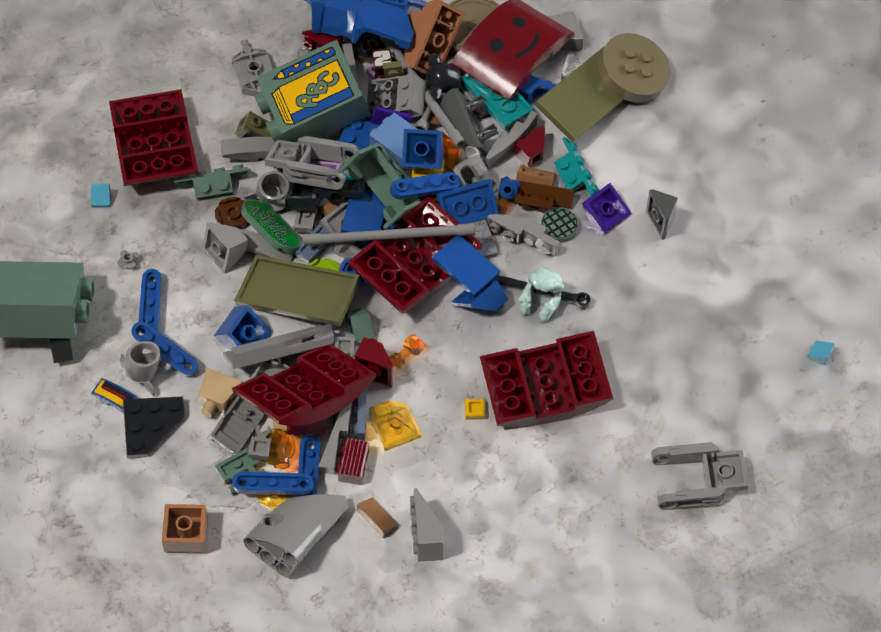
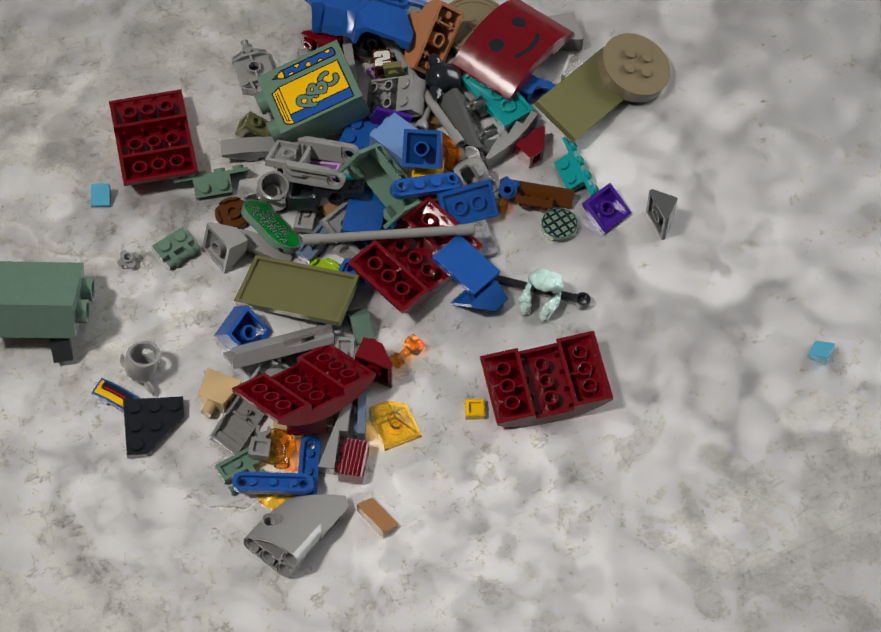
(150, 299): blue plate -> none
(169, 351): blue plate -> none
(172, 245): none -> sand green plate
(184, 528): nougat brick -> none
(425, 530): light grey slope -> none
(518, 229): light grey slope -> none
(535, 176): medium nougat slope -> none
(721, 472): light grey plate -> none

